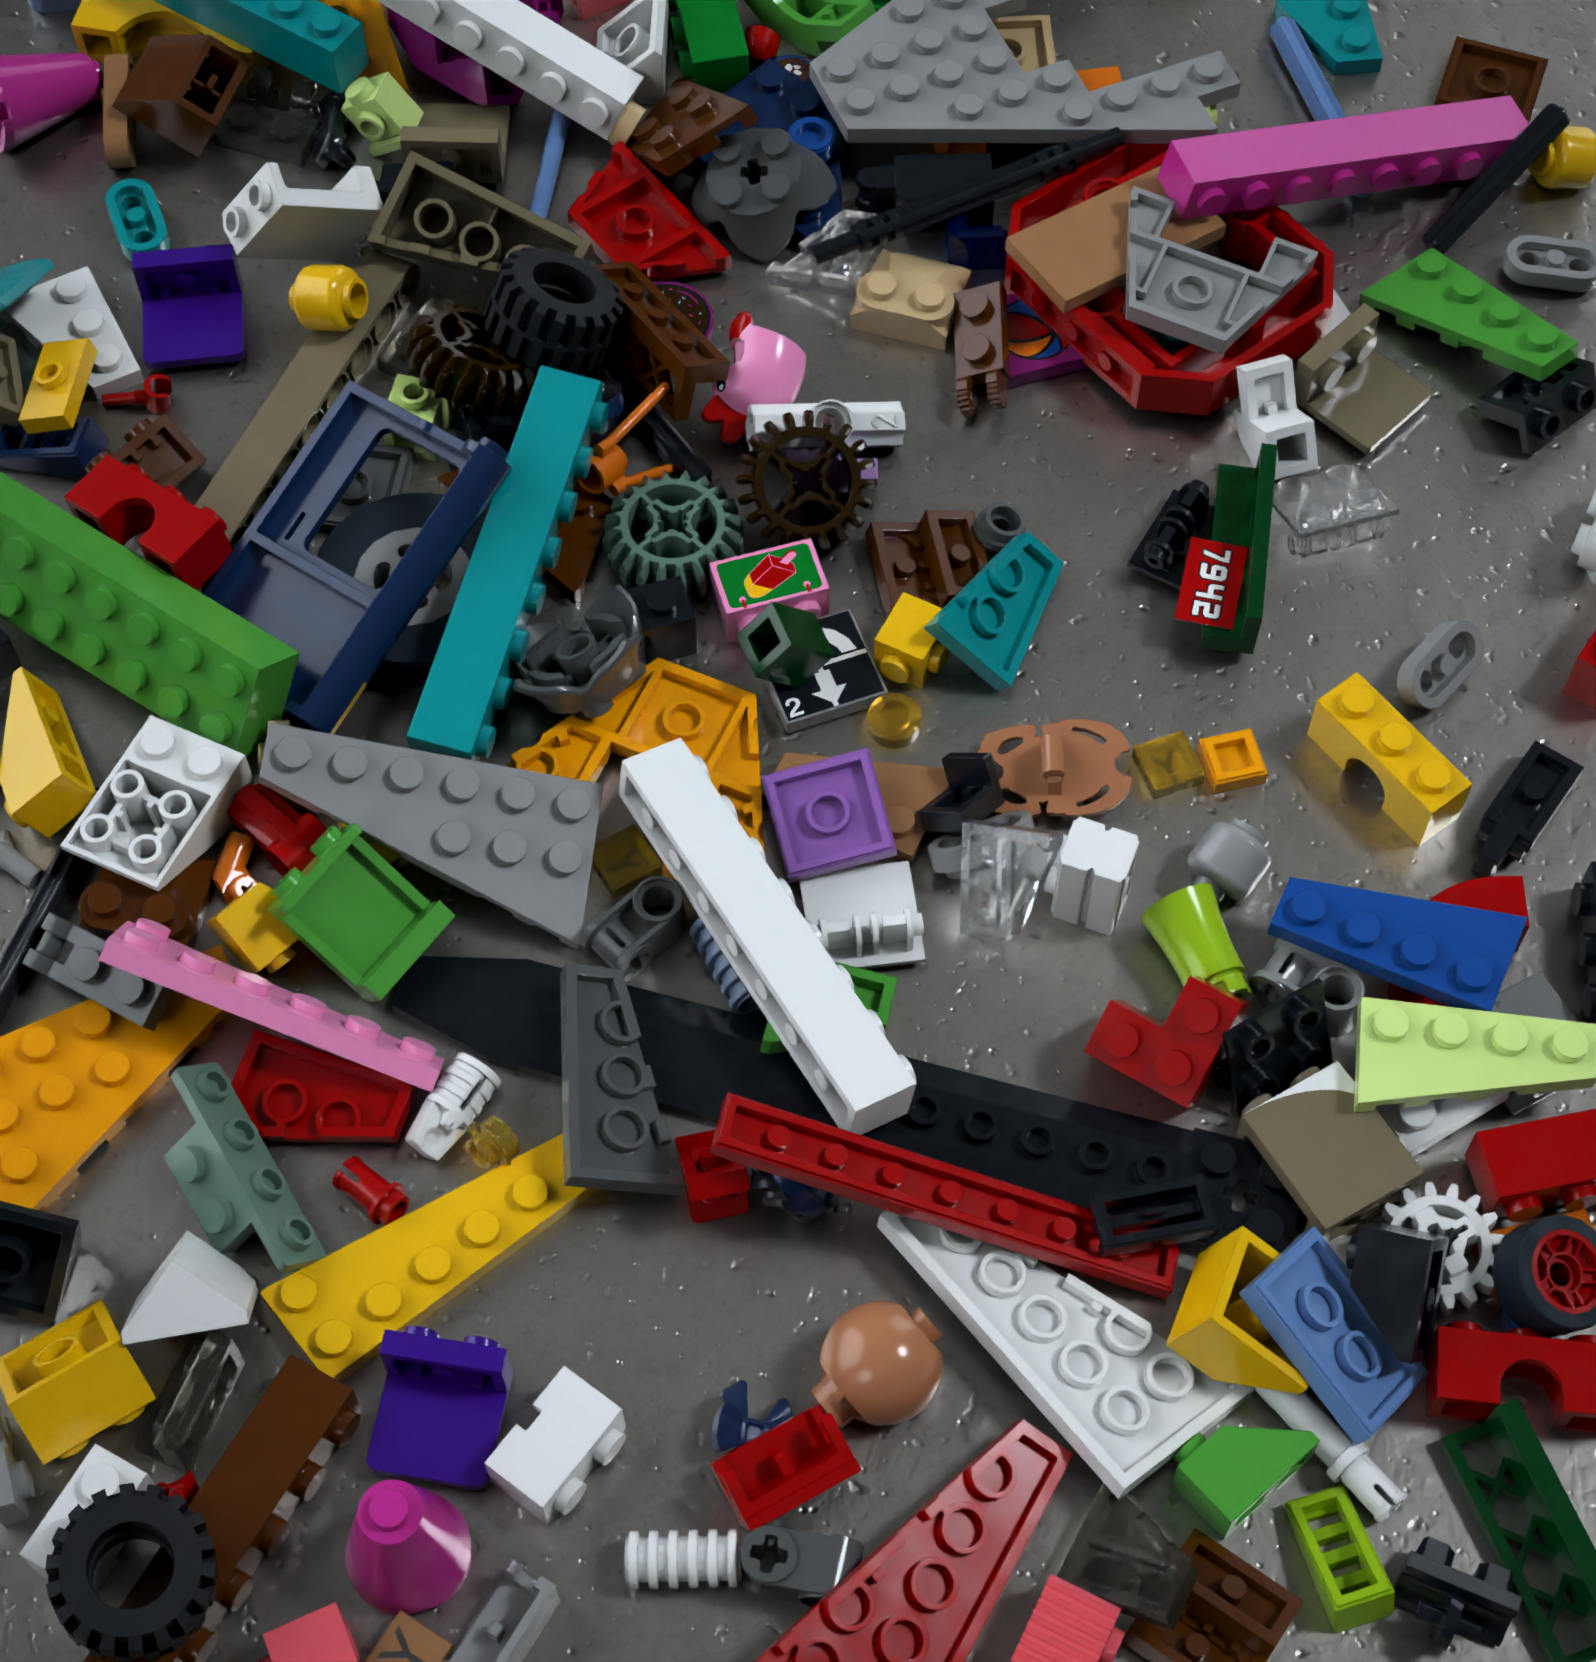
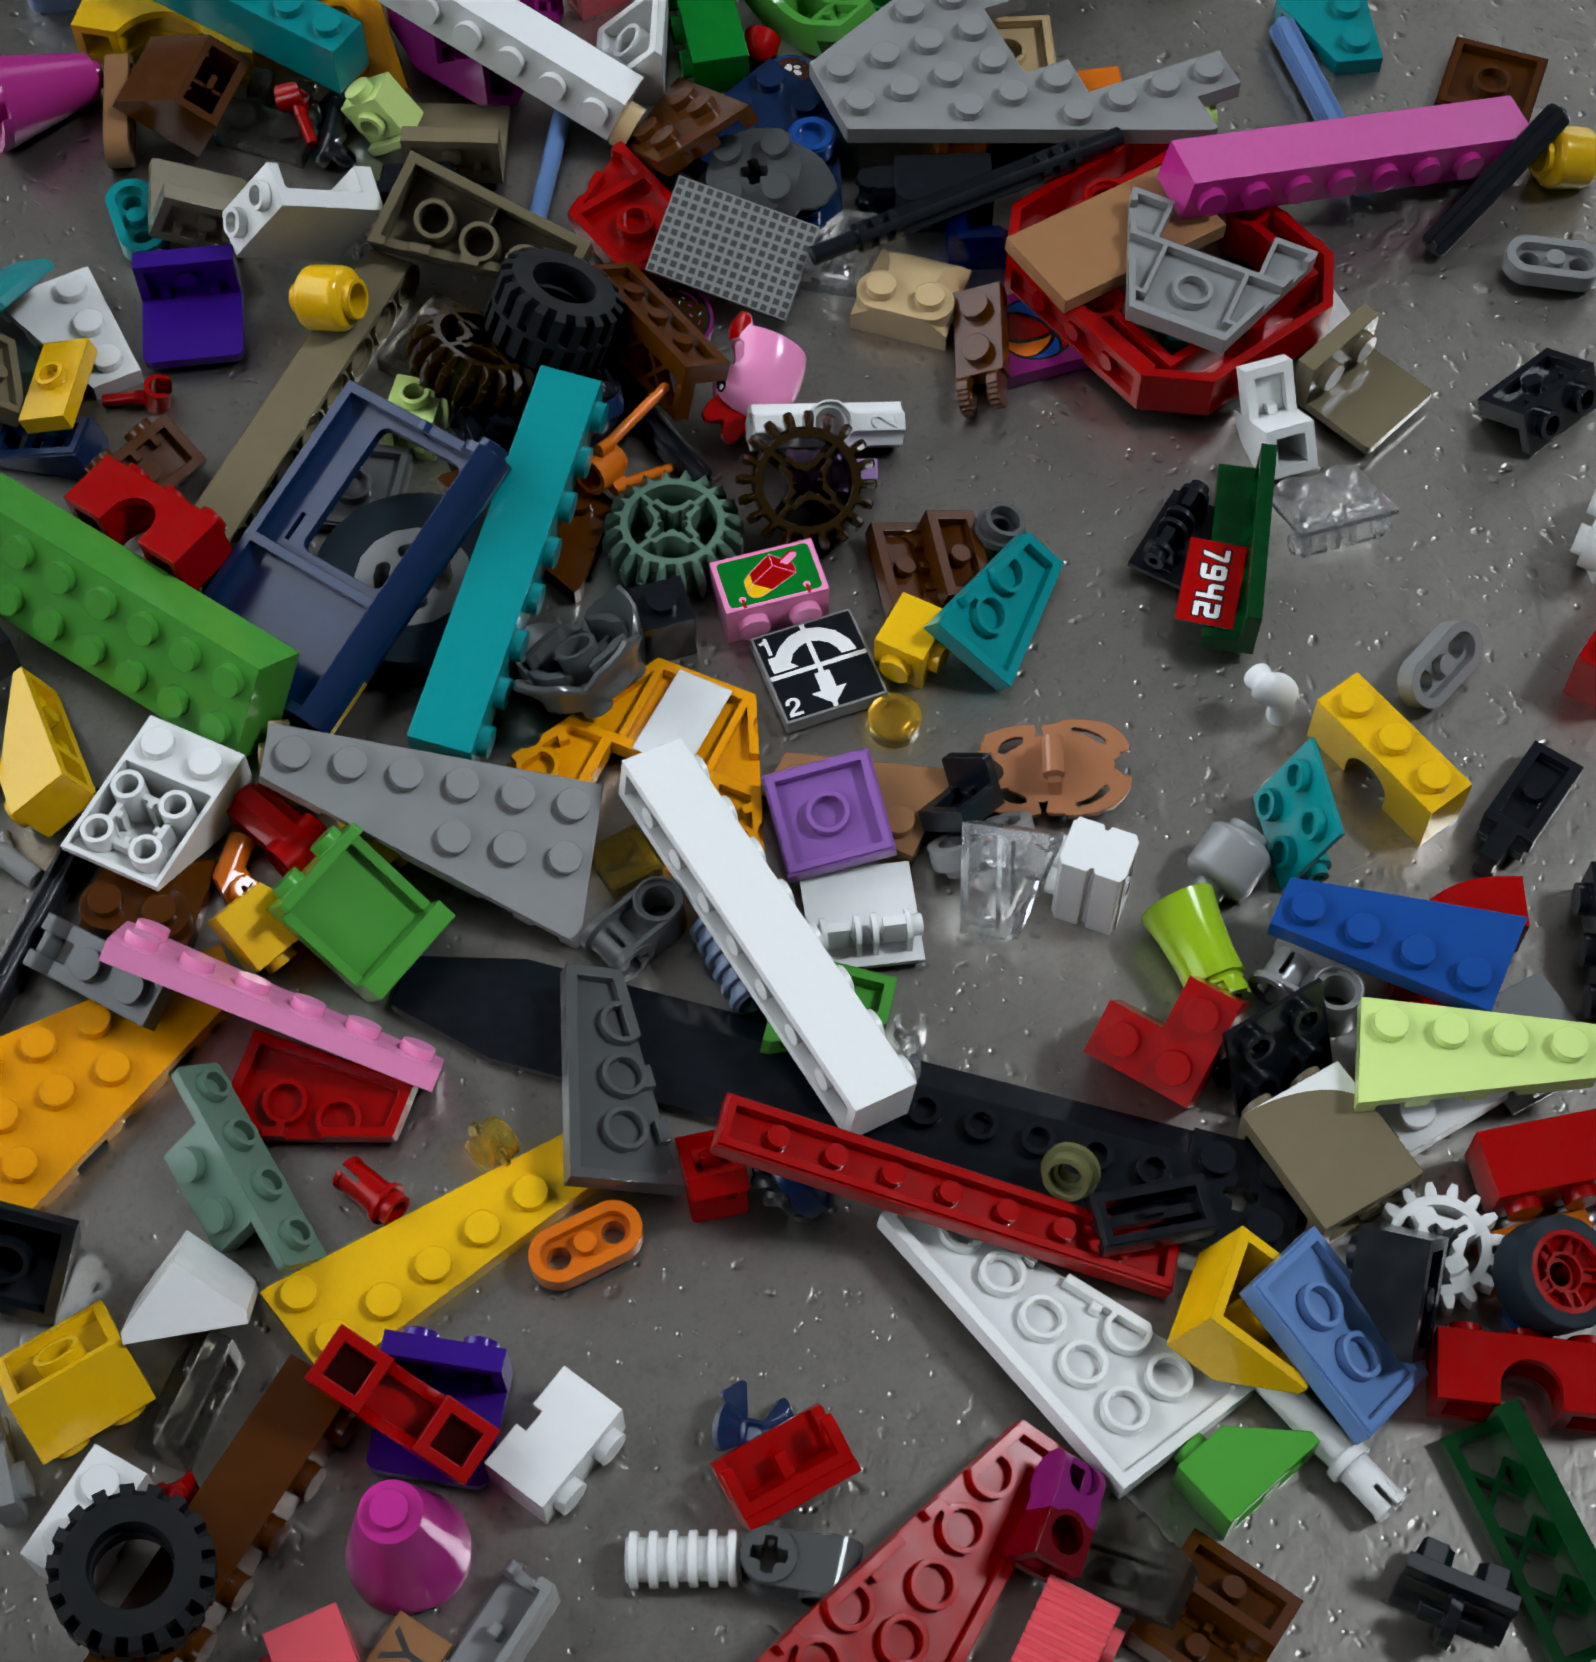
(189, 203): none -> dark tan bracket
(291, 98): none -> red hand
(401, 1405): none -> red arch
(452, 1106): white hinge -> none
(583, 1243): none -> orange plate
(684, 712): none -> white sticker
(732, 249): none -> light grey tile
(785, 645): dark green brick -> none
(879, 1364): nougat brick -> none
(911, 1041): none -> clear hand
(1057, 1518): none -> leg
(1063, 1183): none -> olive plate
(1168, 764): clear yellow tile -> none
(1232, 761): light orange tile -> none
(1275, 691): none -> white arm
(1299, 817): none -> teal hinge
(1352, 1597): lime slope -> none
(1471, 313): bright green wing -> none

